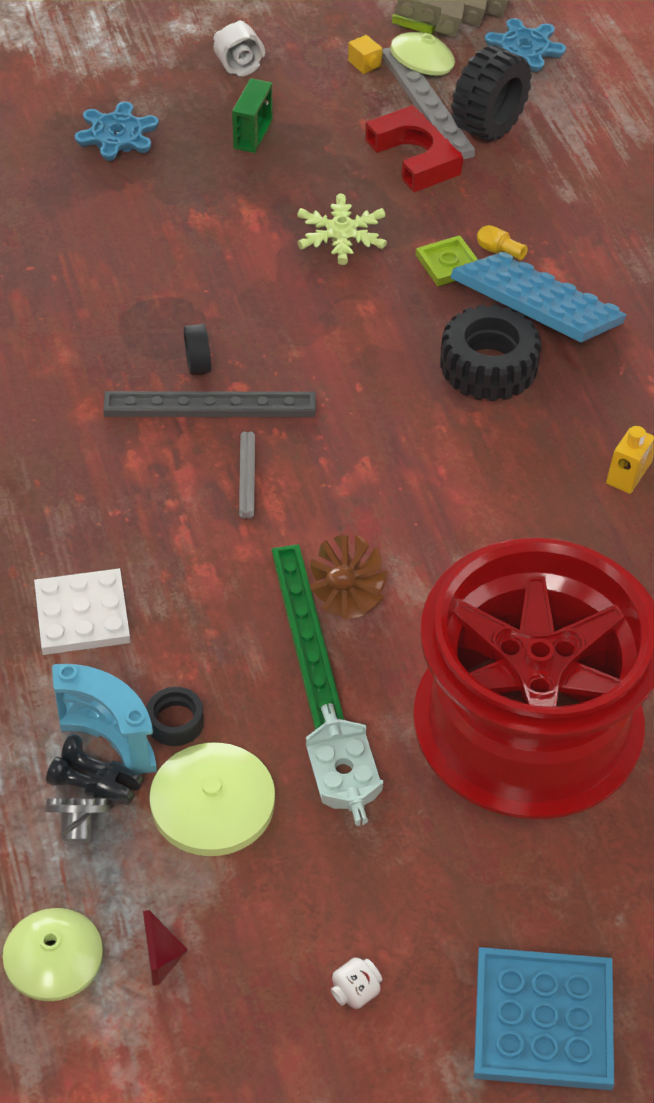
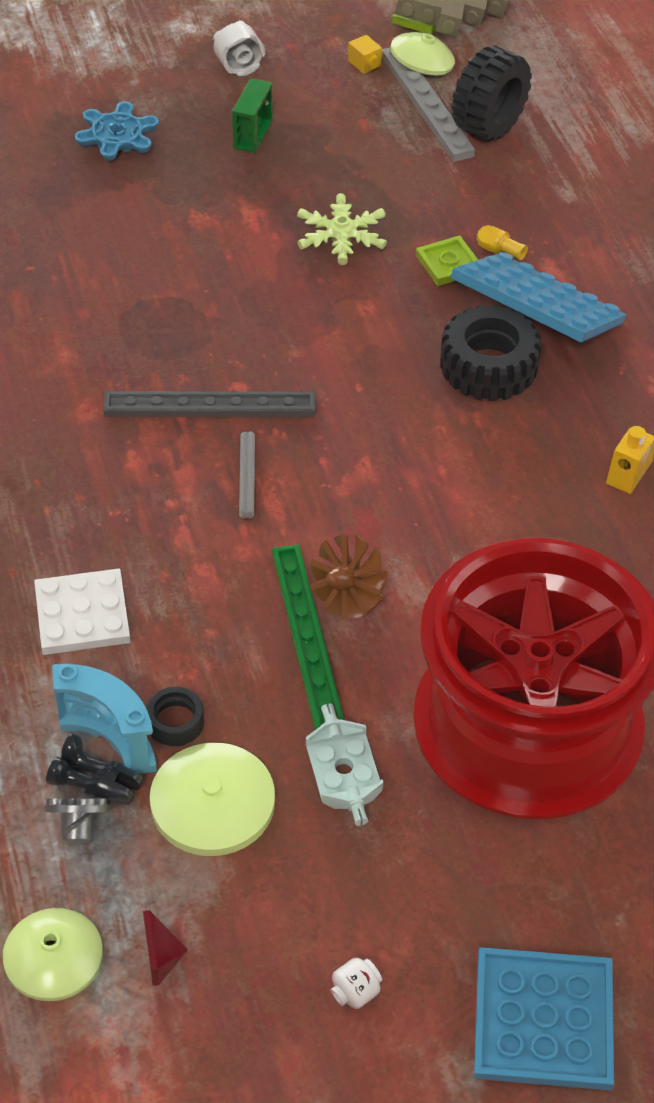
(197, 349): black tyre -> none
(410, 126): red arch -> none
(527, 42): dark azure plate -> none

